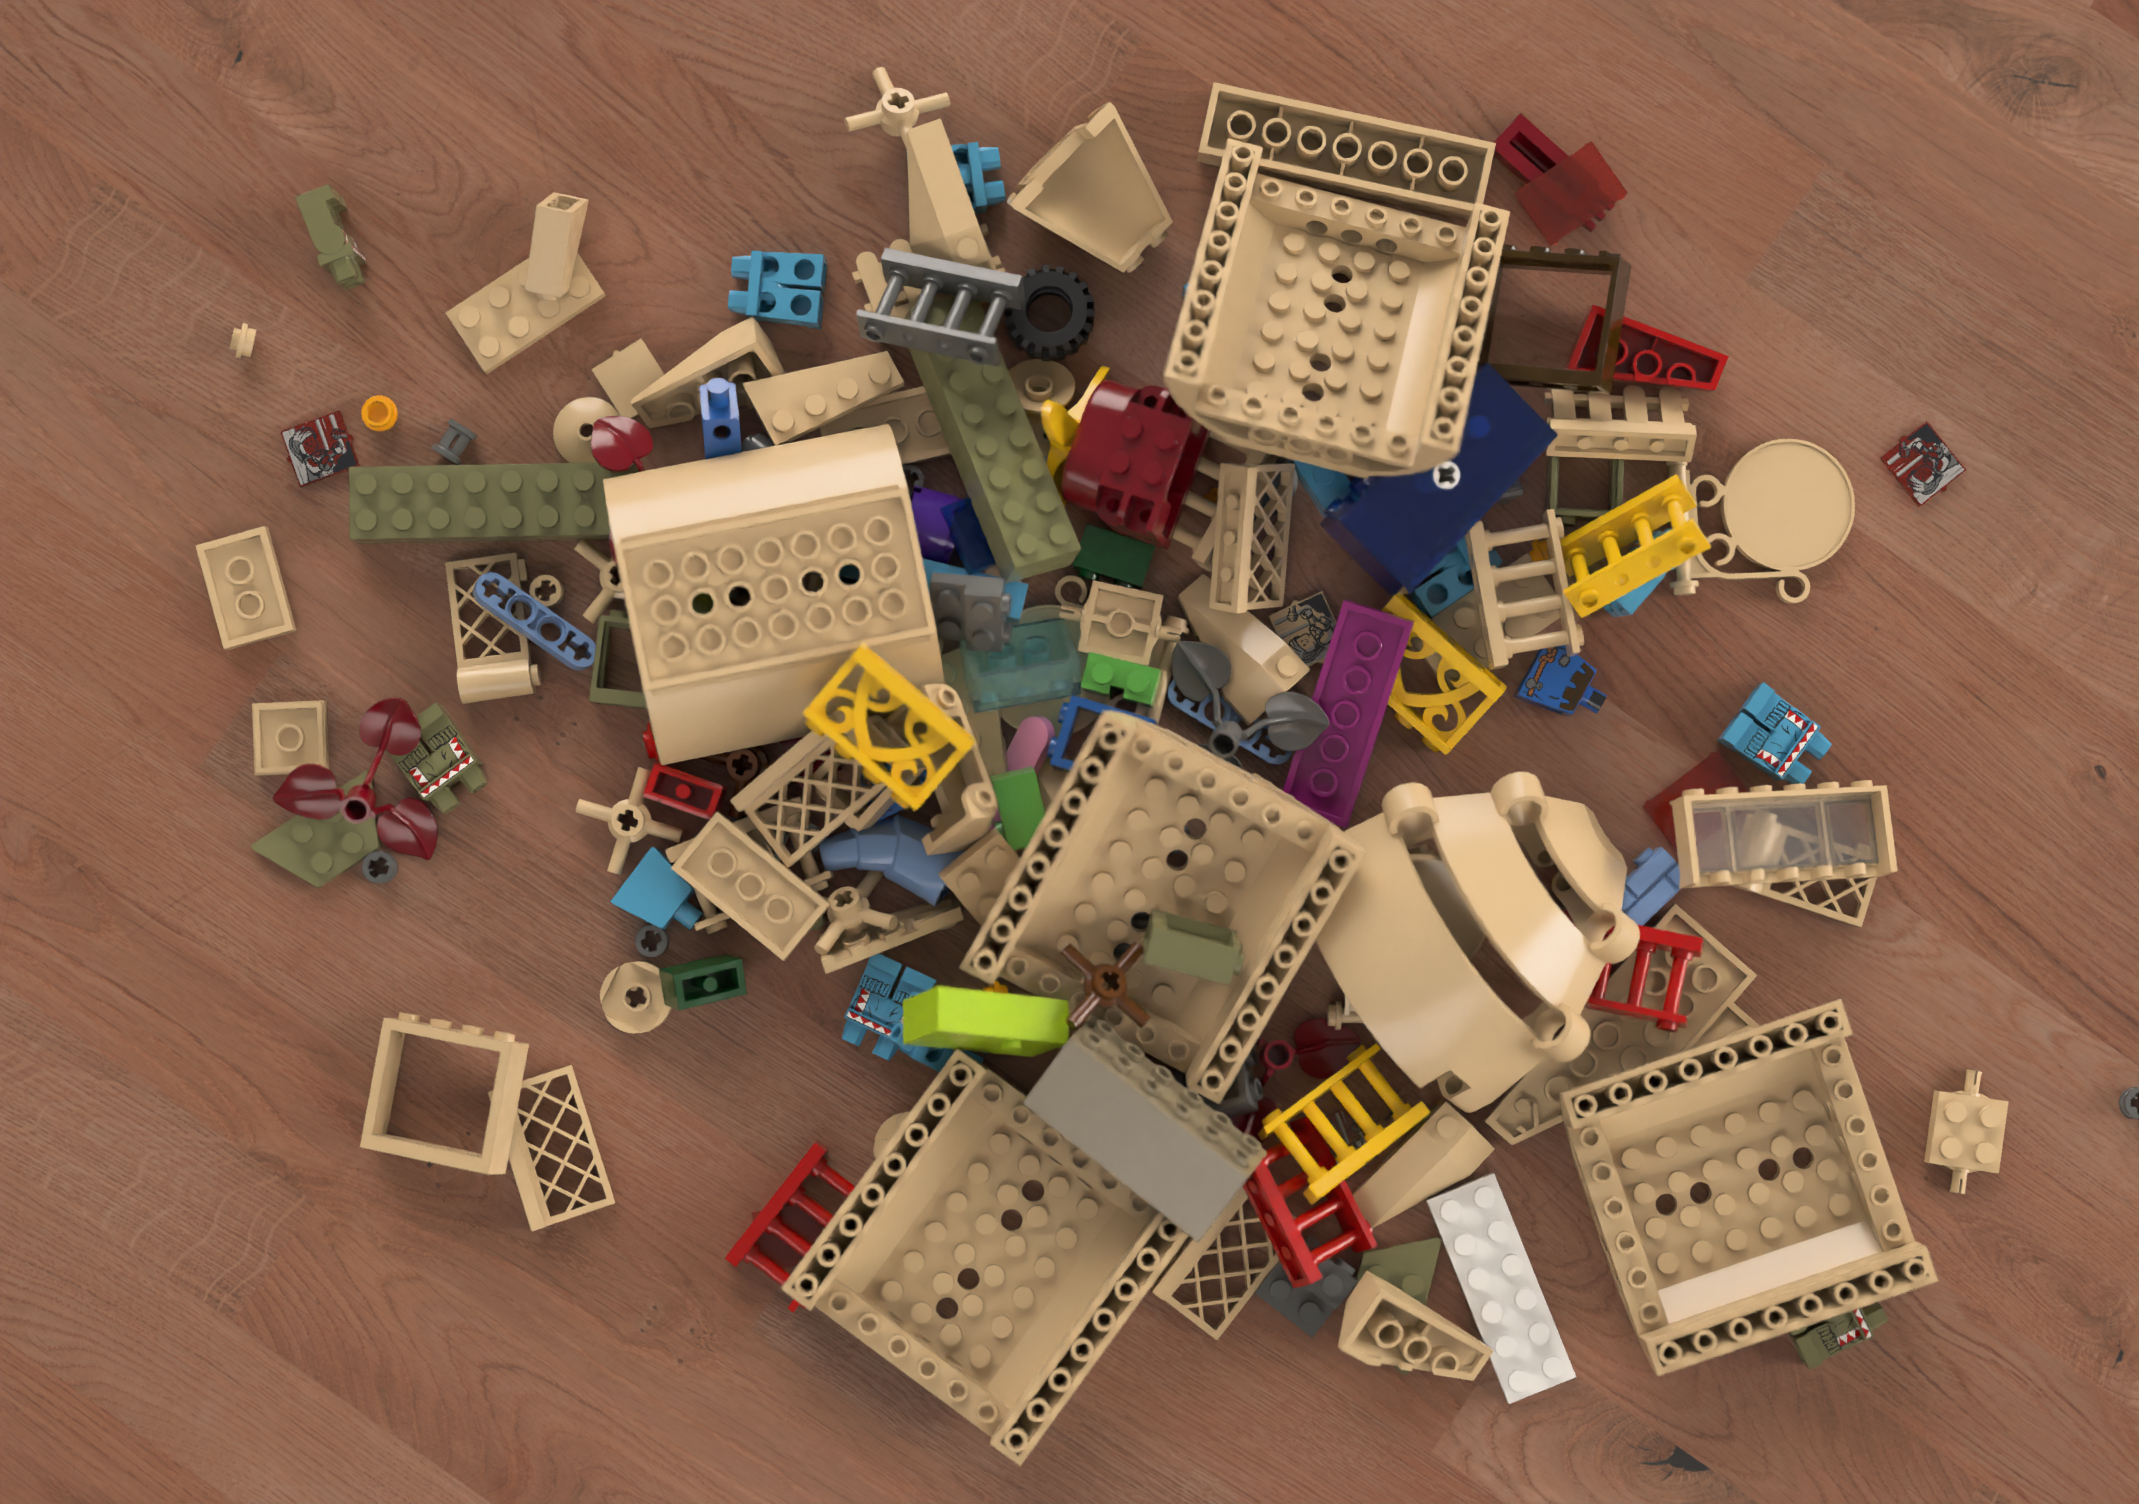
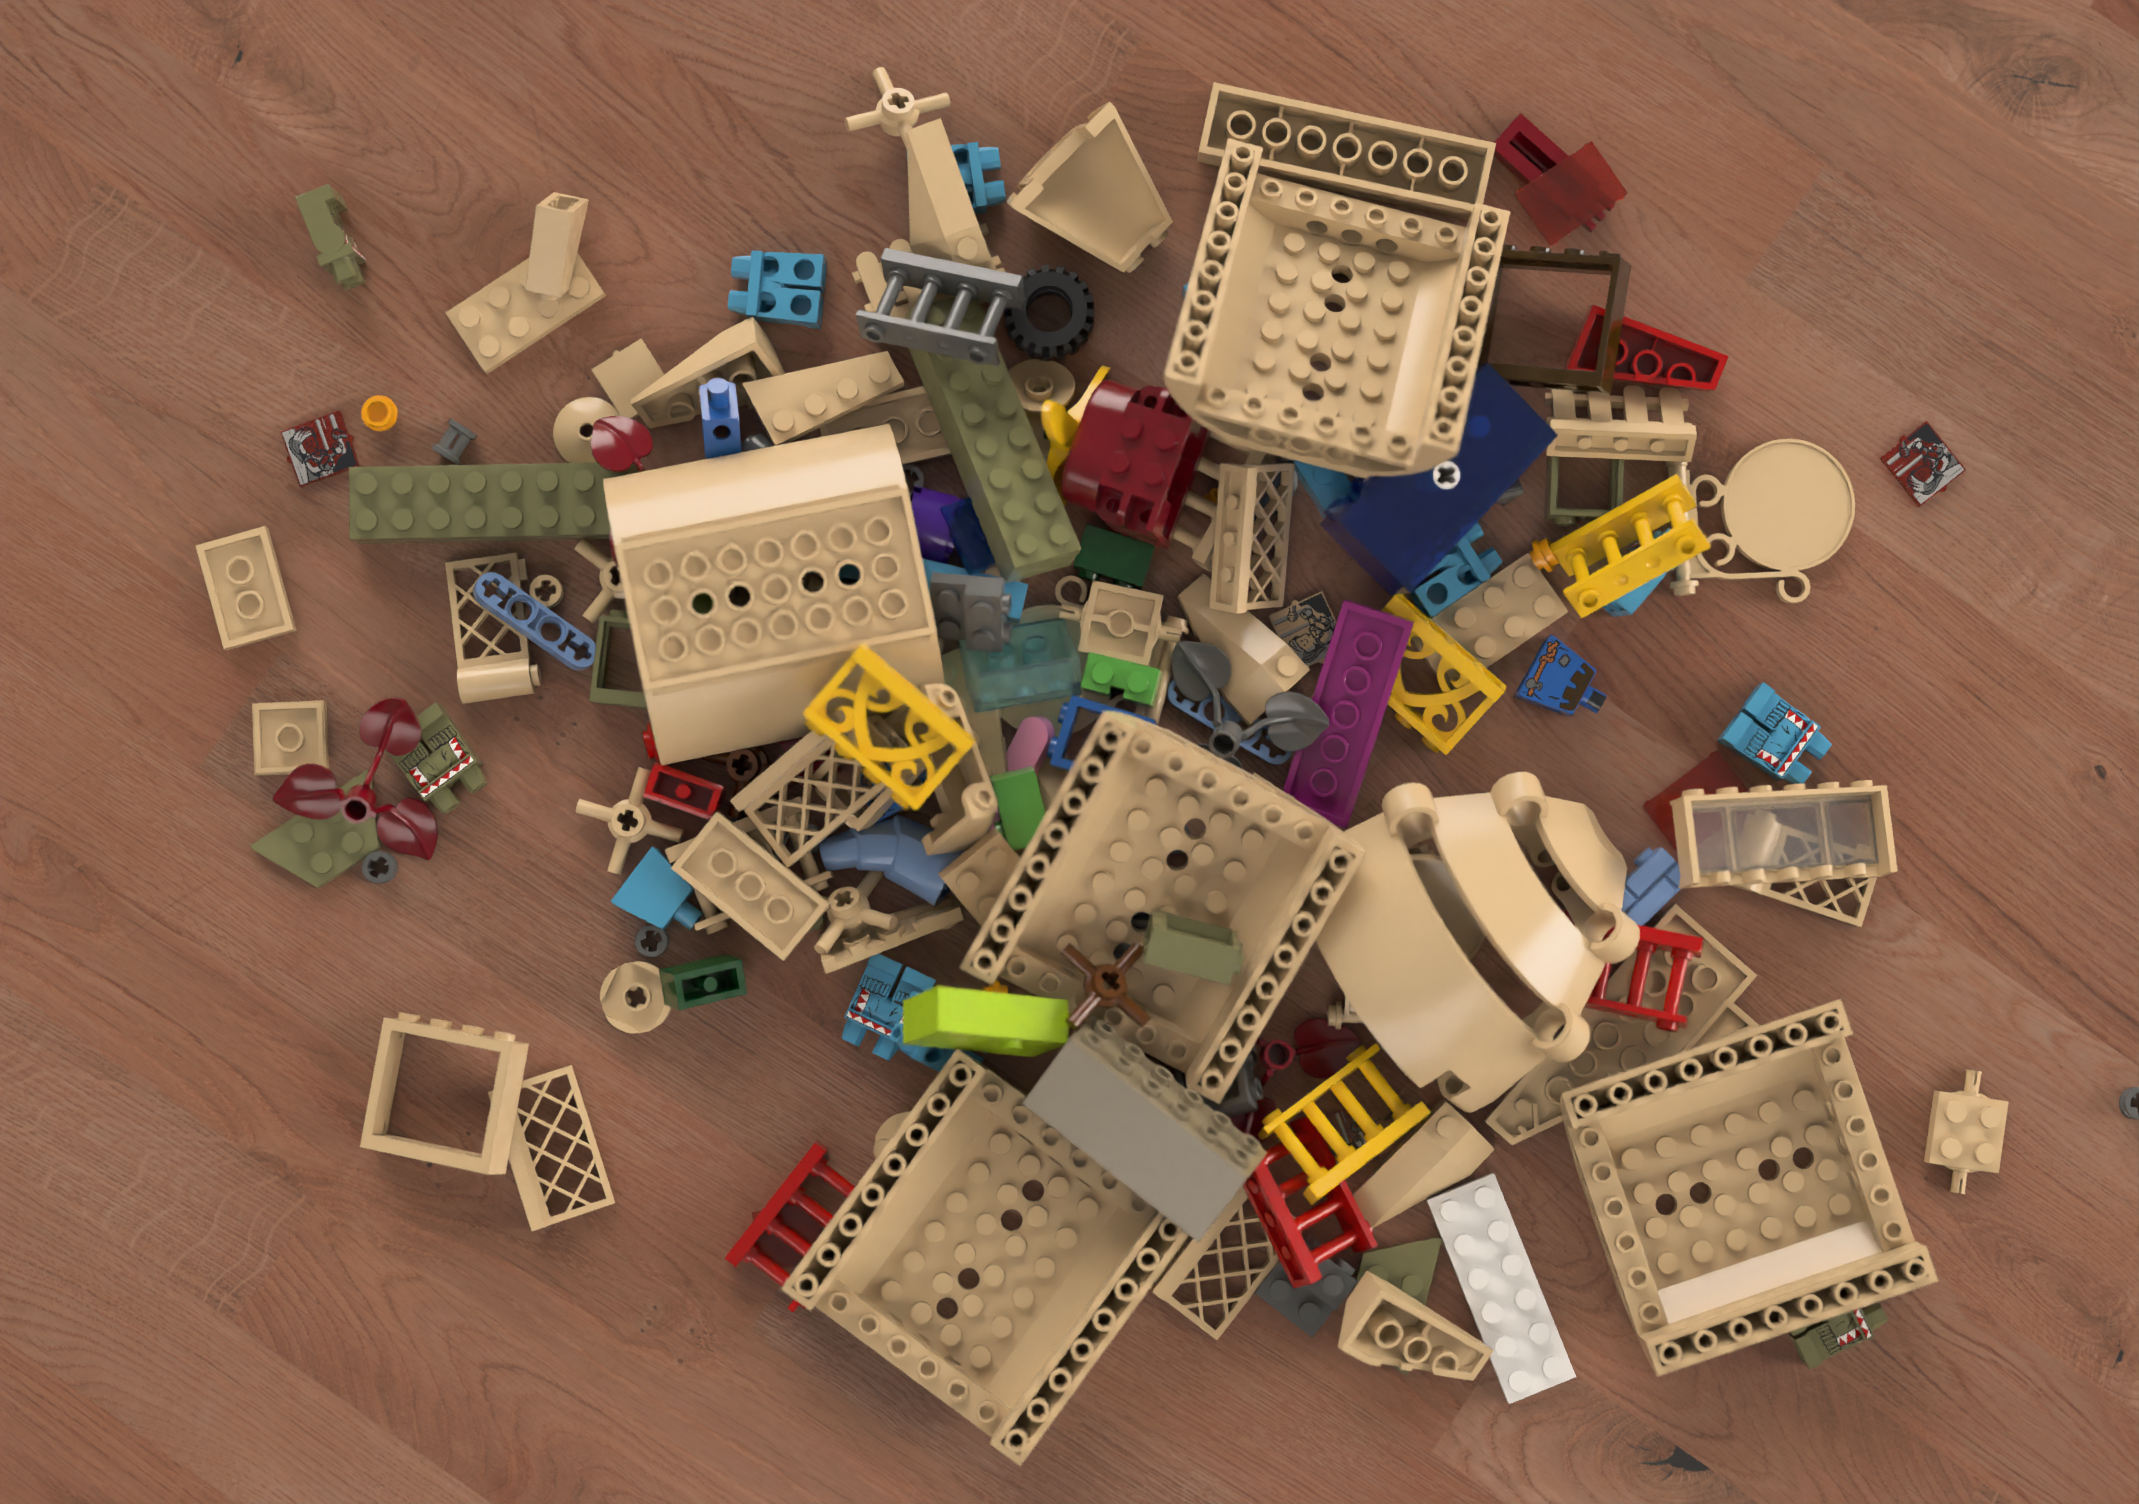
(243, 341): tan plate -> none
(1494, 612): tan fence -> none

